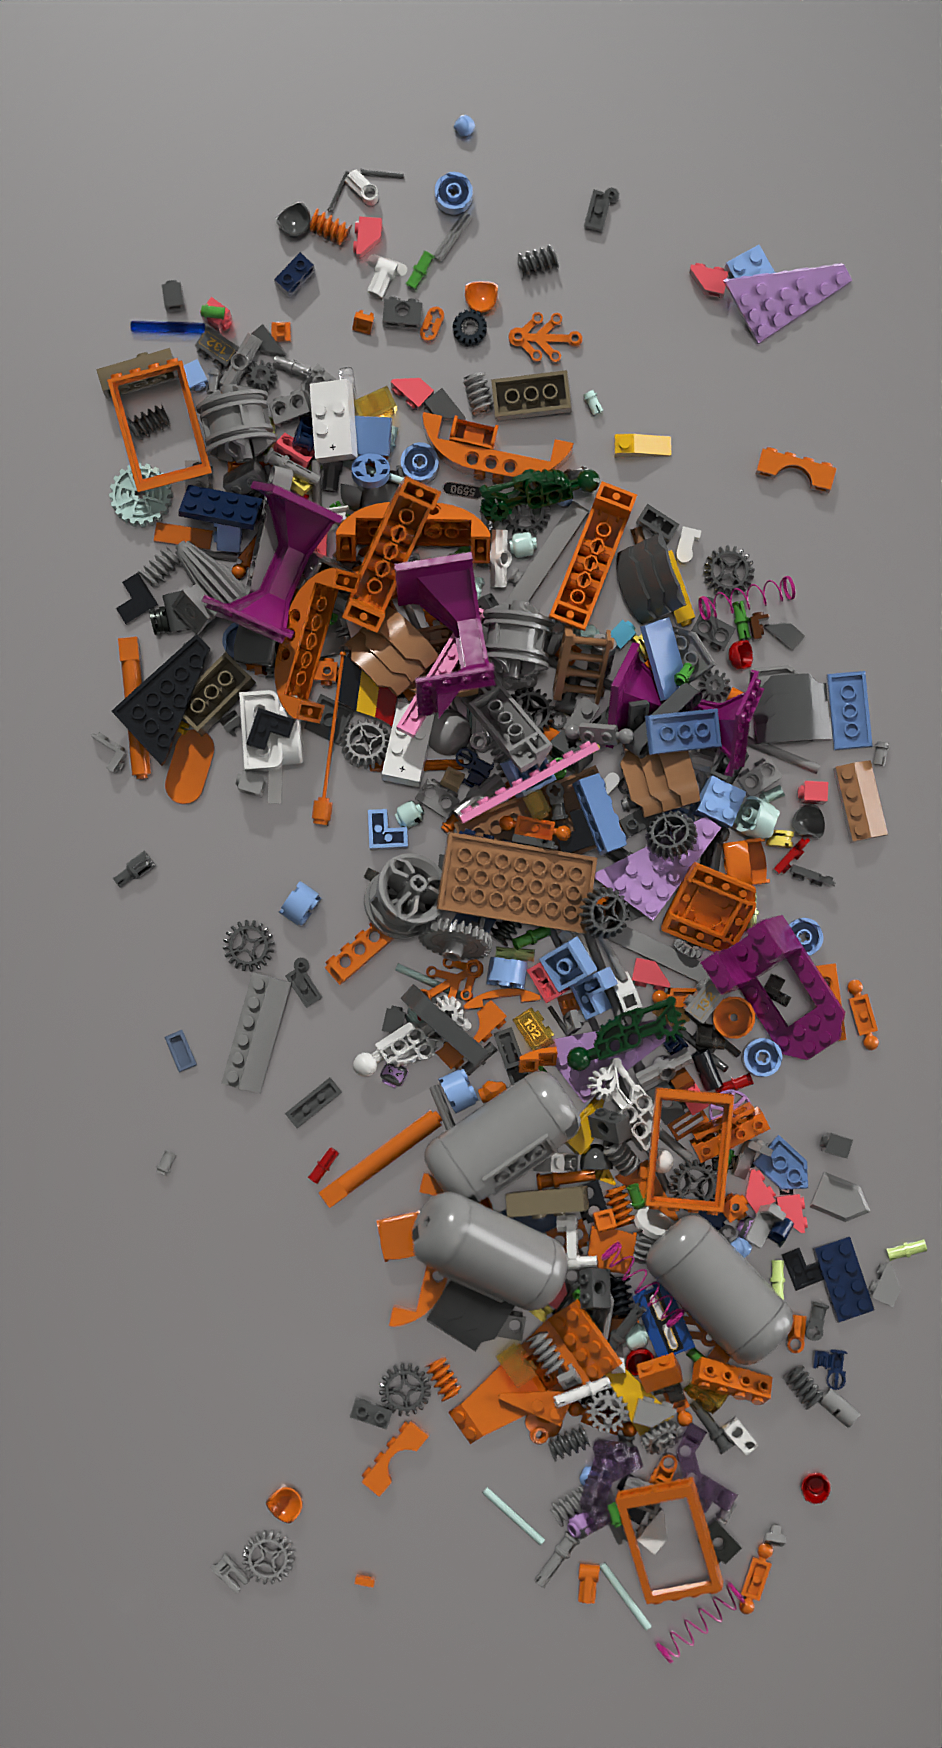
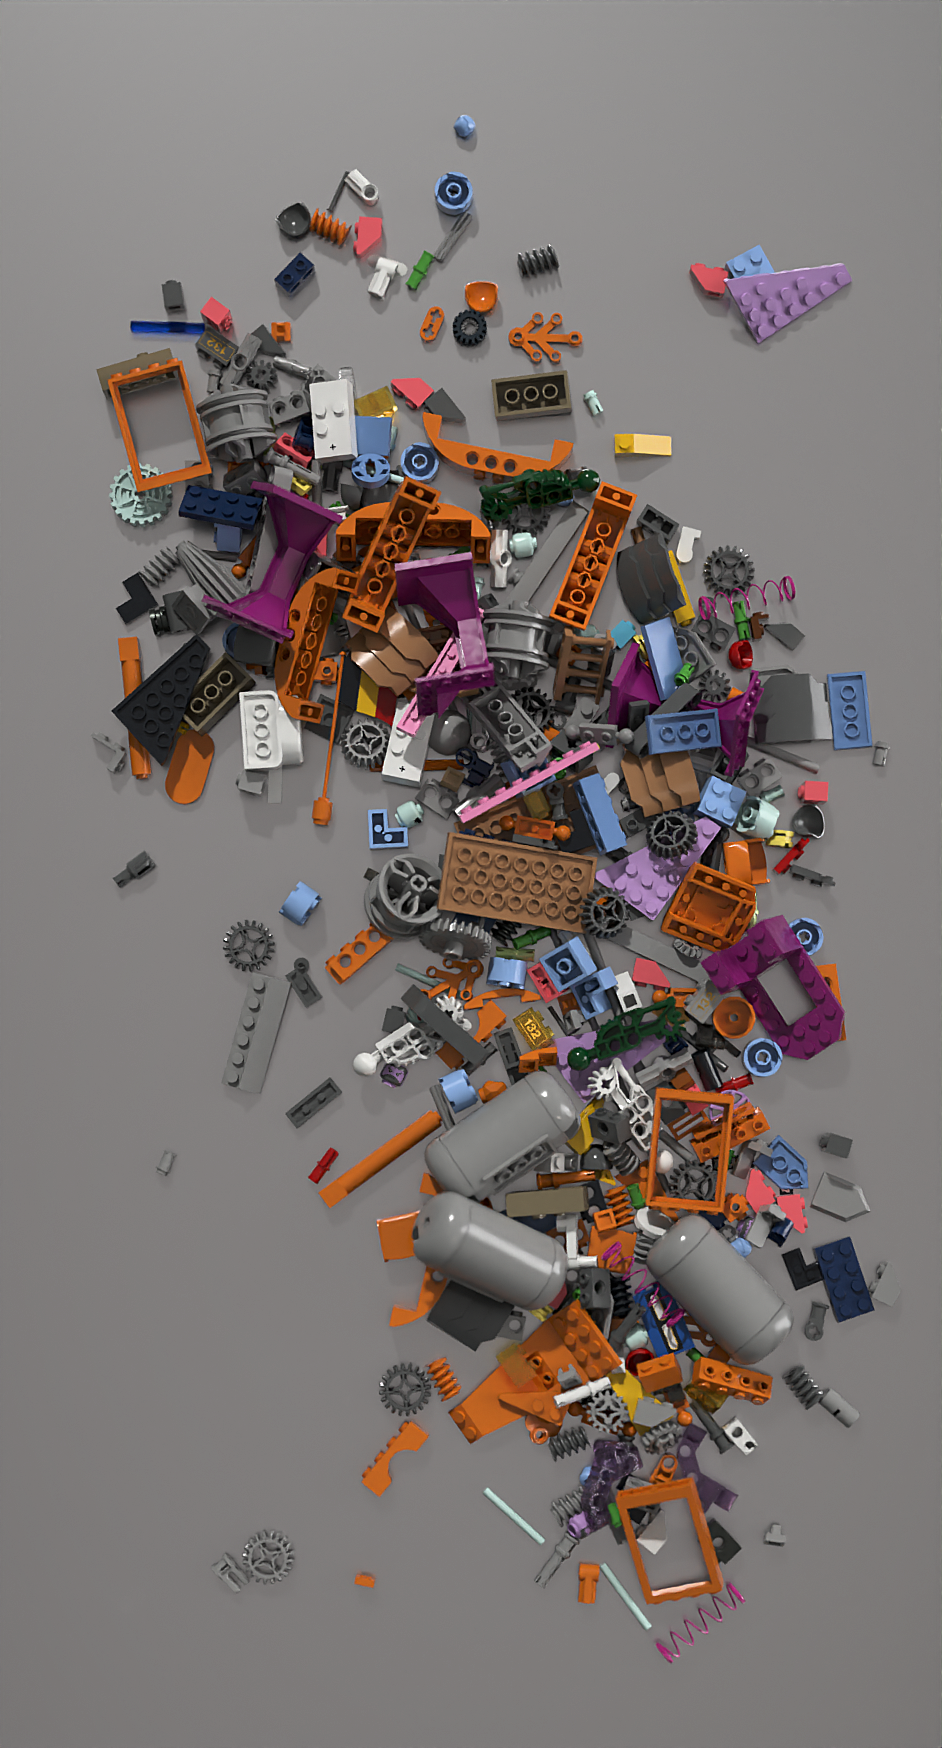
(149, 421): dark grey piece -> none
(175, 534): orange tile -> none
(180, 1051): sand blue tile -> none
(195, 376): light blue brick -> none
(212, 312): bright green pin -> none
(230, 721): light grey tile -> none
(267, 723): black tile -> none
(285, 1504): orange helmet -> none
(363, 322): orange tile -> none
(371, 1413): dark grey brick -> none
(381, 173): dark grey piece -> none
(410, 320): dark grey brick -> none
(449, 826): orange pin -> none
(461, 490): black sticker -> none
(473, 433): orange piece -> none
(477, 393): light grey piece -> none
(546, 1352): light grey piece -> none
(598, 208): dark grey hinge -> none
(613, 958): light grey bar -> none
(724, 1515): light grey pin -> none
(756, 1578): orange plate -> none
(773, 989): clear smoke piece -> none
(778, 1277): yellowish green pin -> none
(797, 1332): orange piece -> none
(816, 1488): red hair -> none
(819, 475): orange arch -> none
(834, 1362): dark blue piece -> none
(860, 801): medium nougat slope -> none
(863, 1014): orange plate -> none
(907, 1250): yellowish green pin -> none

